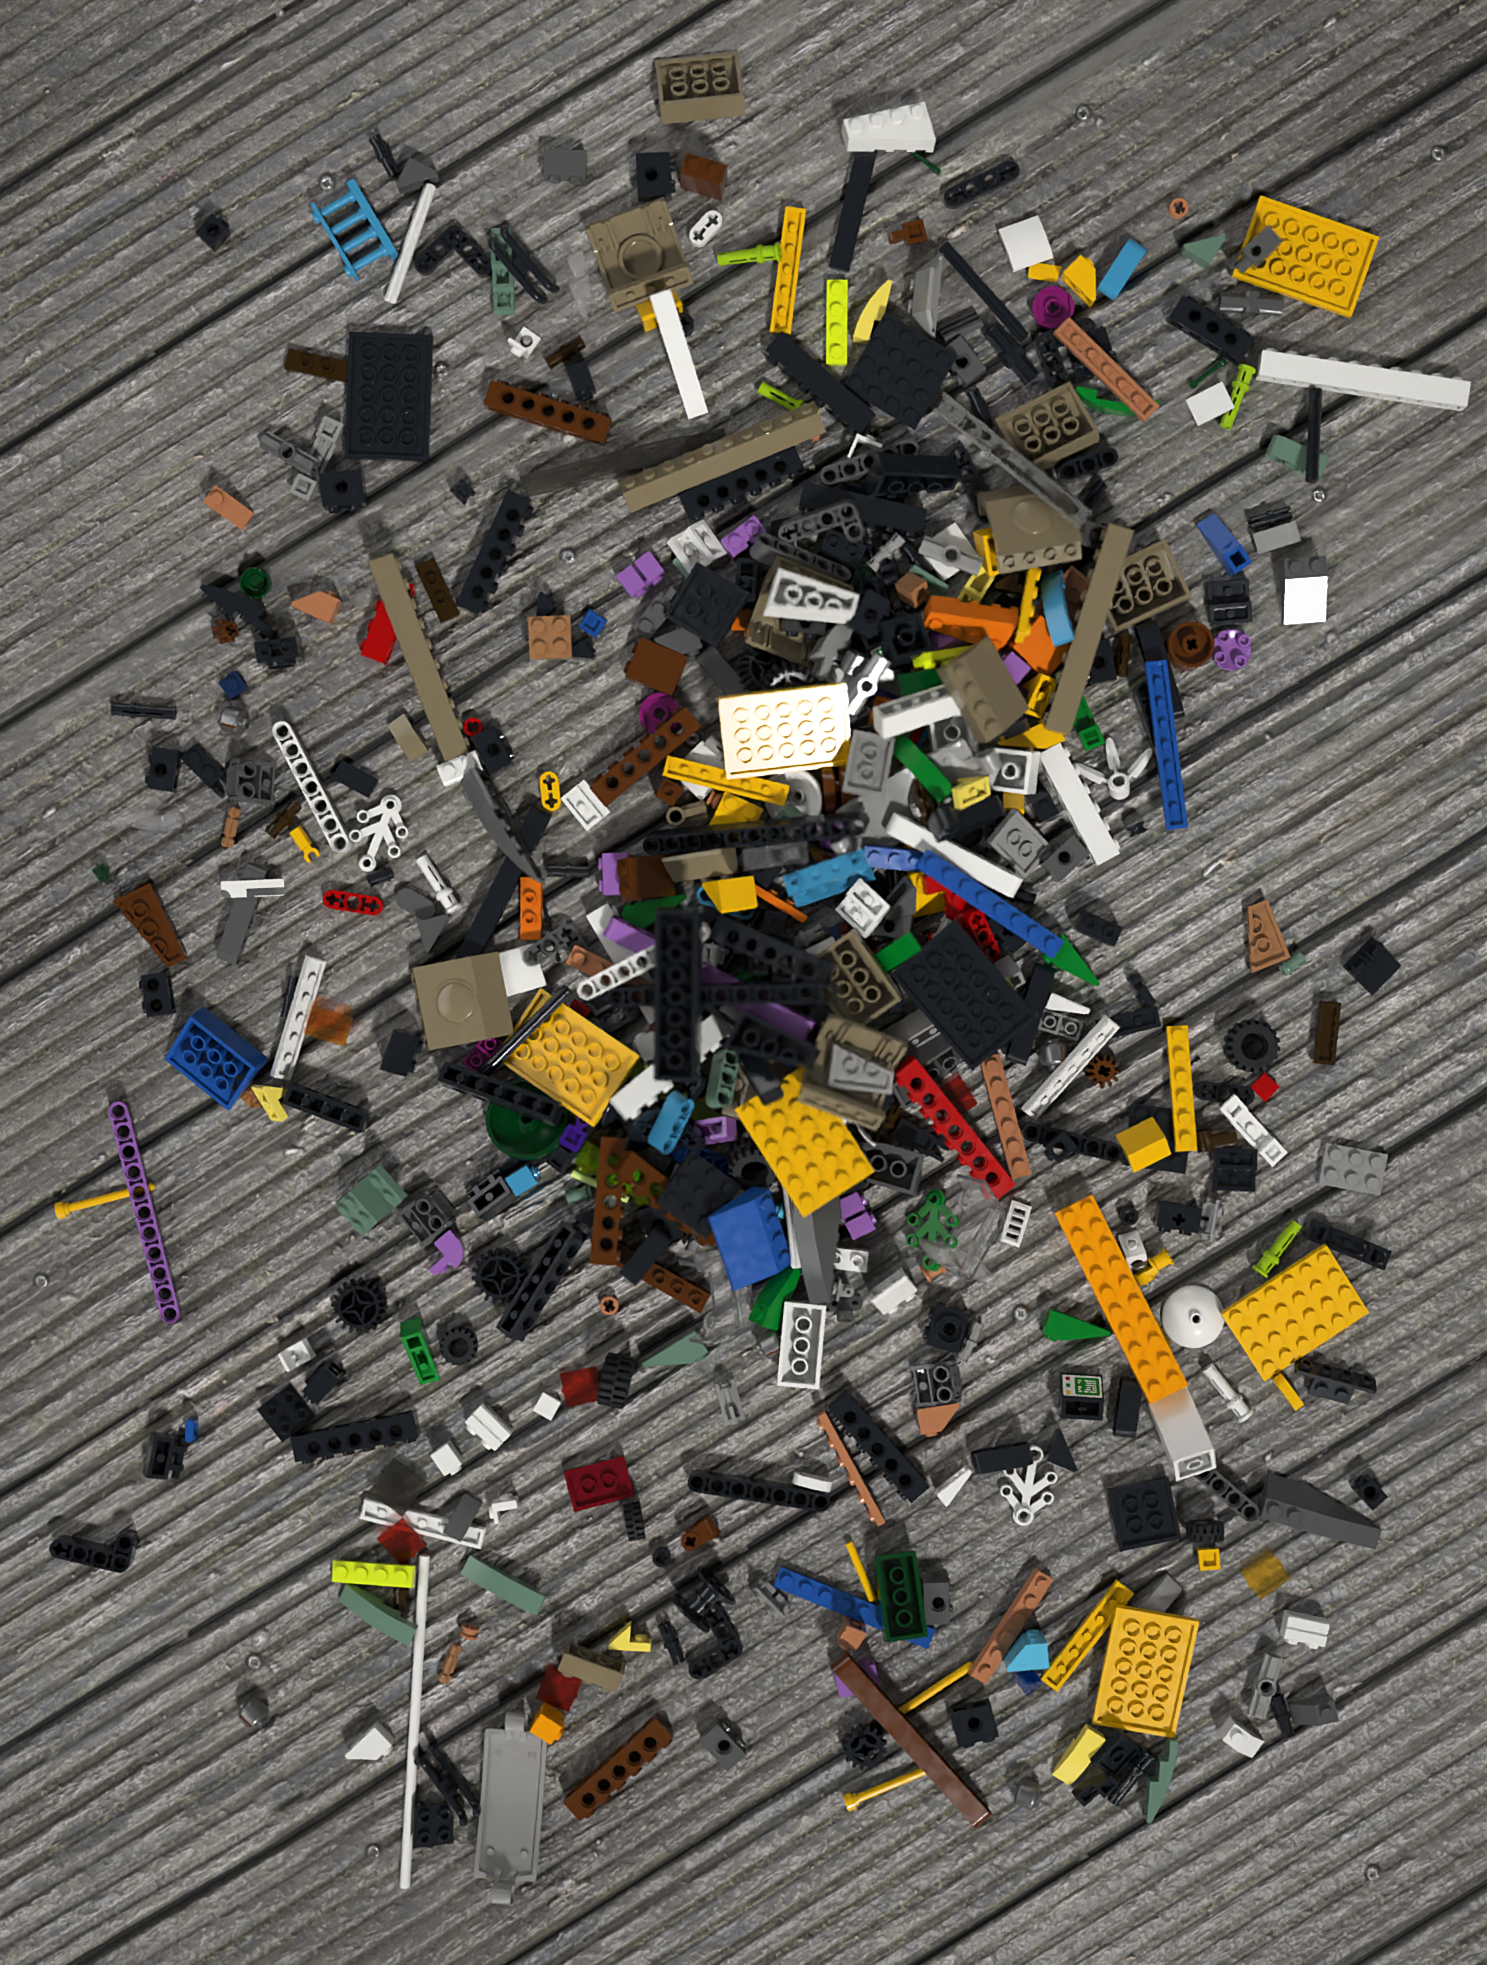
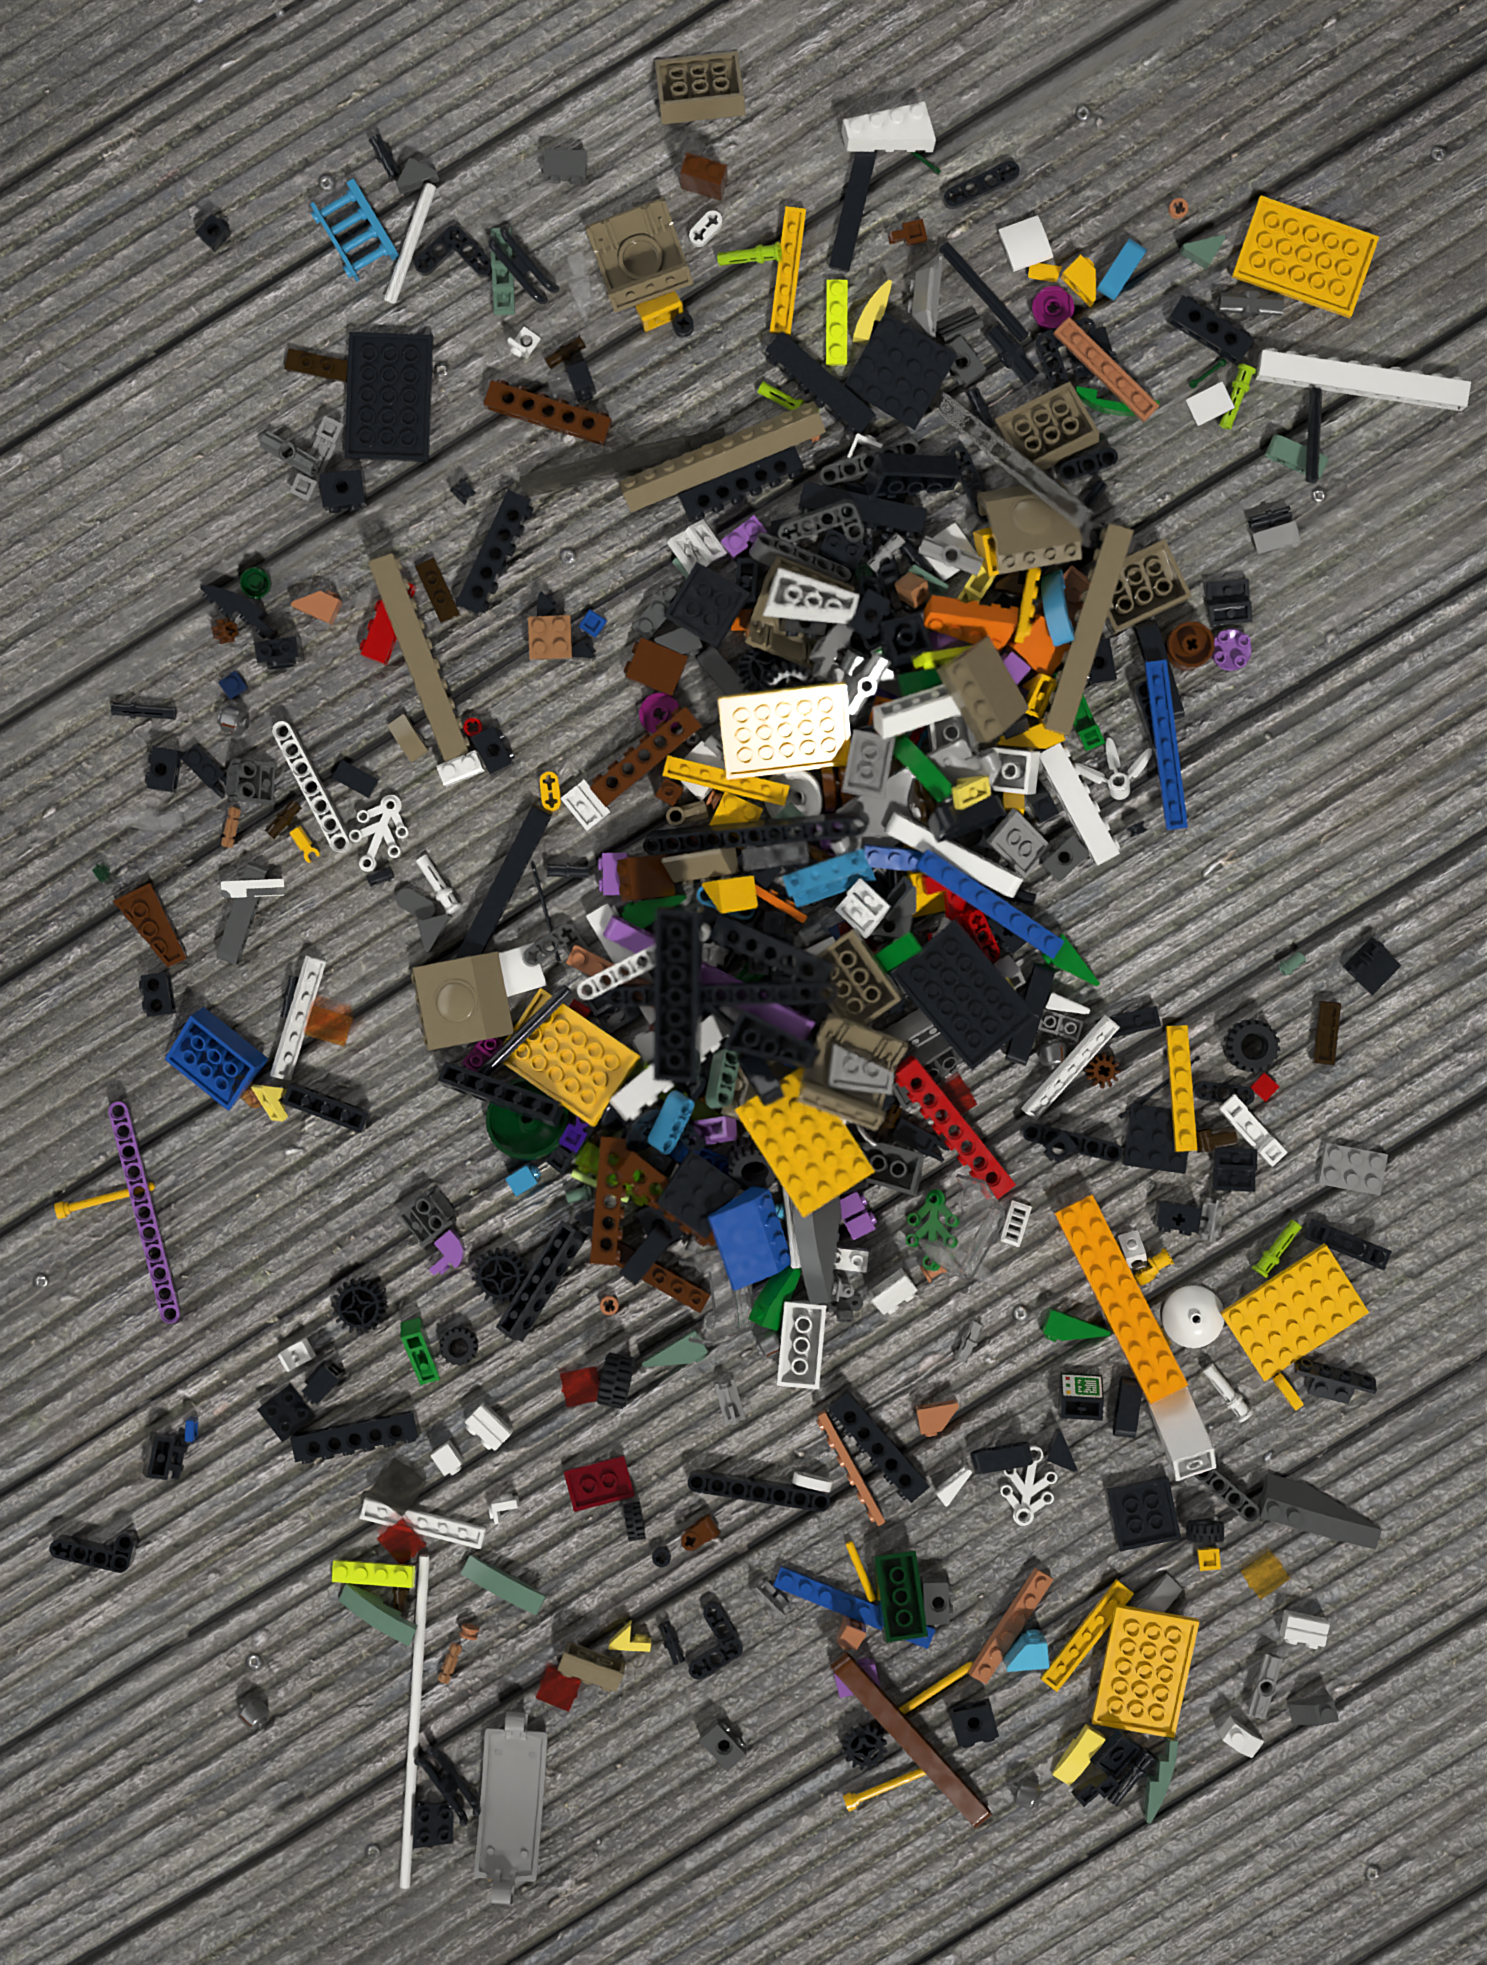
(228, 507): nougat slope -> none
(369, 899): red beam -> none
(371, 1200): sand green bracket -> none
(372, 1744): white slope -> none
(402, 1052): black slope -> none
(462, 1517): dark grey slope -> none
(490, 1195): black brick -> none
(497, 821): dark grey wedge -> none
(530, 909): orange plate -> none
(547, 1405): white tile -> none
(548, 1723): light orange brick -> none
(641, 575): medium lavender piece -> none
(655, 1728): reddish brown brick -> none
(661, 165): black brick -> none
(678, 353): white tile -> none
(709, 1592): black piece -> none
(937, 1383): dark grey slope -> none
(940, 1316): black brick -> none
(1005, 1117): nougat plate -> none
(1027, 1680): clear blue slope -> none
(1097, 928): black brick -> none
(1123, 655): dark brown pin -> none
(1135, 1215): black bush -> none
(1143, 995): black plate -> none
(1143, 1144): yellow slope -> none
(1224, 545): blue slope -> none
(1264, 244): dark grey torso -> none
(1264, 937): medium nougat wing -> none
(1282, 1716): black pin -> none
(1303, 589): slope -> none
(1377, 1495): black brick -> none

